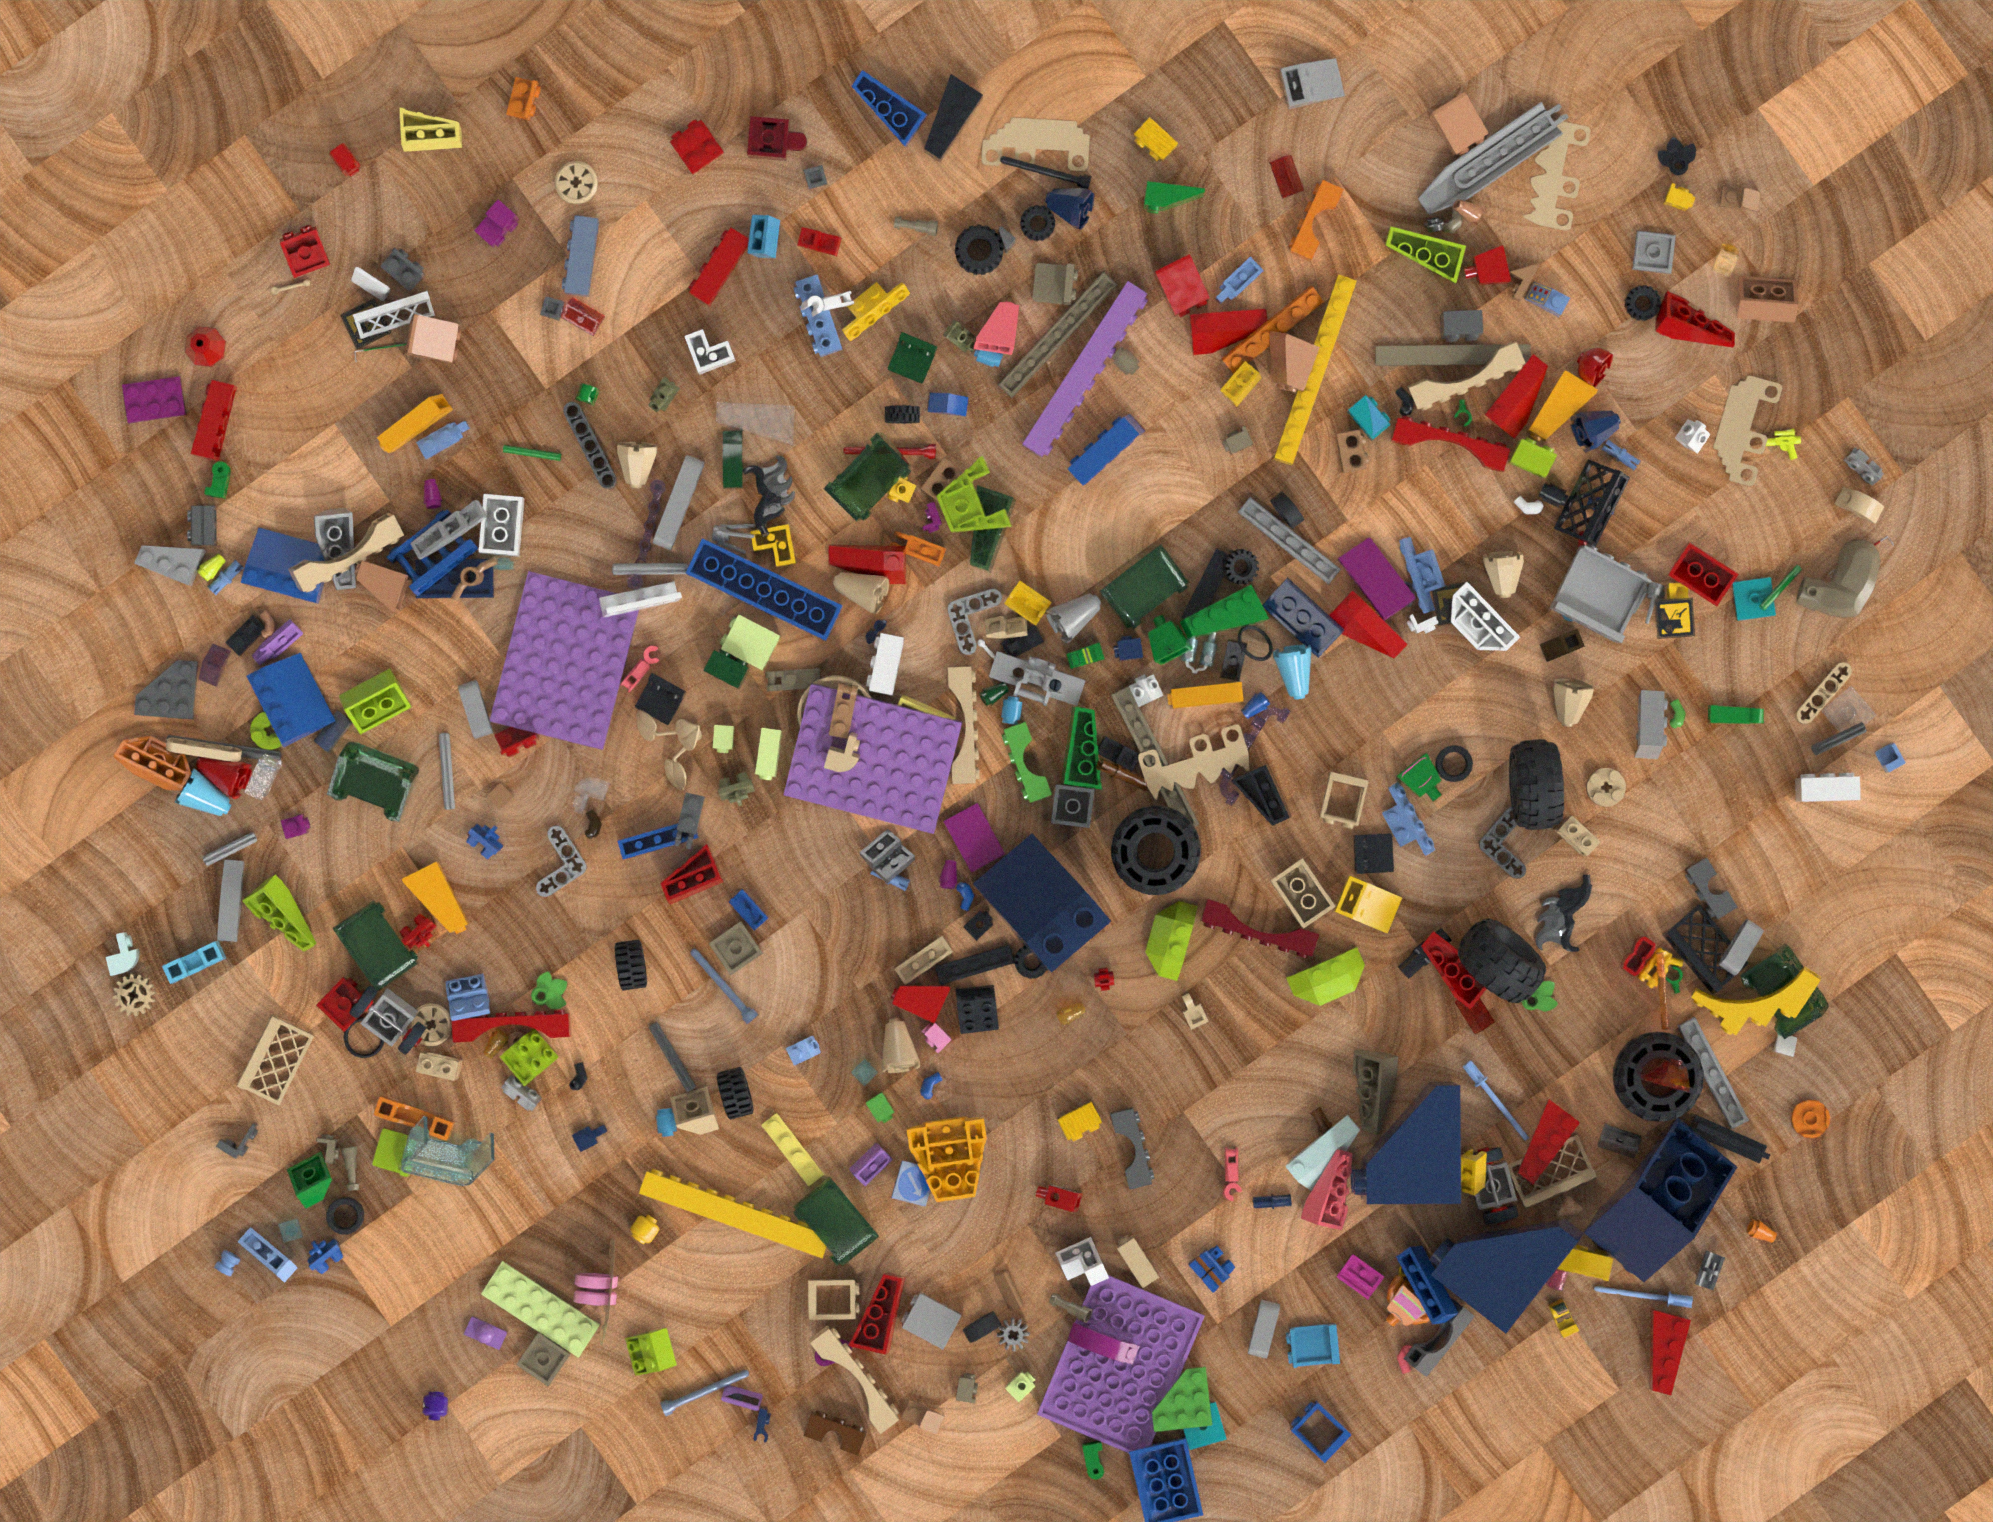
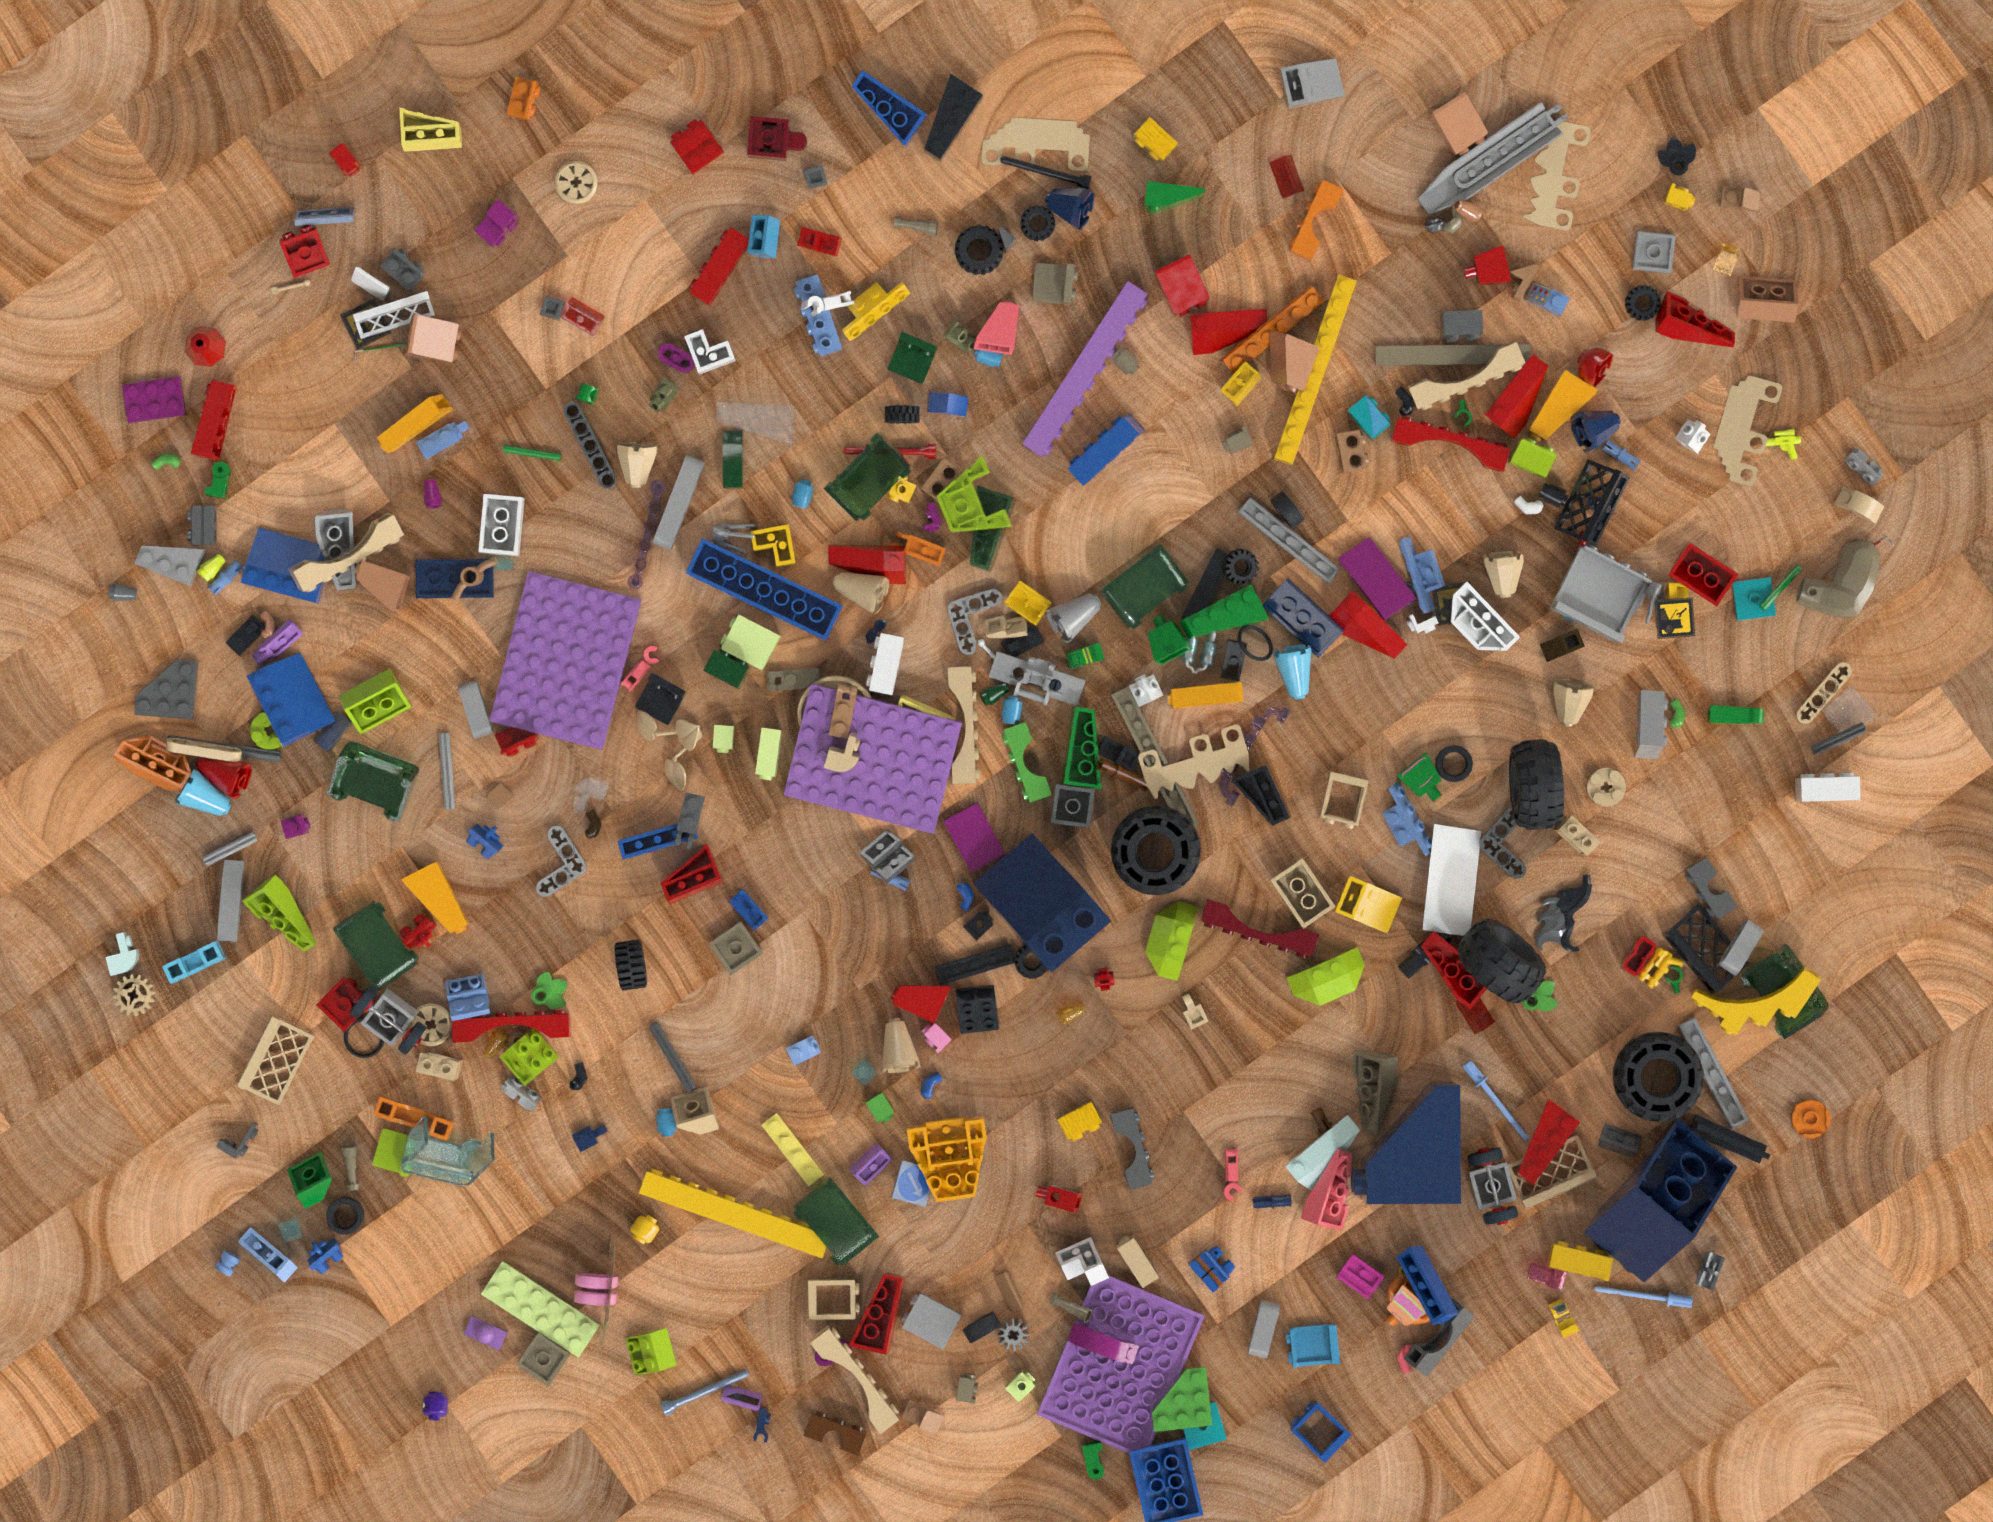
(121, 592): none -> dark grey cone
(166, 458): none -> bright green arm
(214, 664): slope -> none
(263, 777): clear brick -> none
(324, 216): none -> sand blue tile
(332, 1151): dark tan bracket -> none
(434, 571): blue fence -> none
(448, 530): light grey slope -> none
(581, 256): sand blue brick -> none
(639, 599): white fence -> none
(649, 568): light grey axle -> none
(676, 358): none -> magenta plate
(735, 1093): black tyre -> none
(737, 791): olive hips -> none
(747, 1013): sand blue piece -> none
(774, 490): piece -> none
(802, 493): none -> dark azure brick
(923, 960): tan plate -> none
(948, 876): magenta cone -> none
(1057, 334): dark tan tile -> none
(1128, 649): dark blue brick -> none
(1239, 280): medium blue hinge -> none
(1255, 705): blue cone -> none
(1373, 853): black bracket -> none
(1433, 253): lime wedge -> none
(1451, 880): none -> white sticker
(1473, 1172): yellow hinge -> none
(1504, 1268): dark blue slope -> none
(1662, 990): clear orange bar -> none
(1666, 1349): red wedge -> none
(1669, 1074): clear red wedge -> none
(1759, 1230): orange cone -> none
(1785, 1046): white slope -> none
(1890, 757): medium blue panel -> none

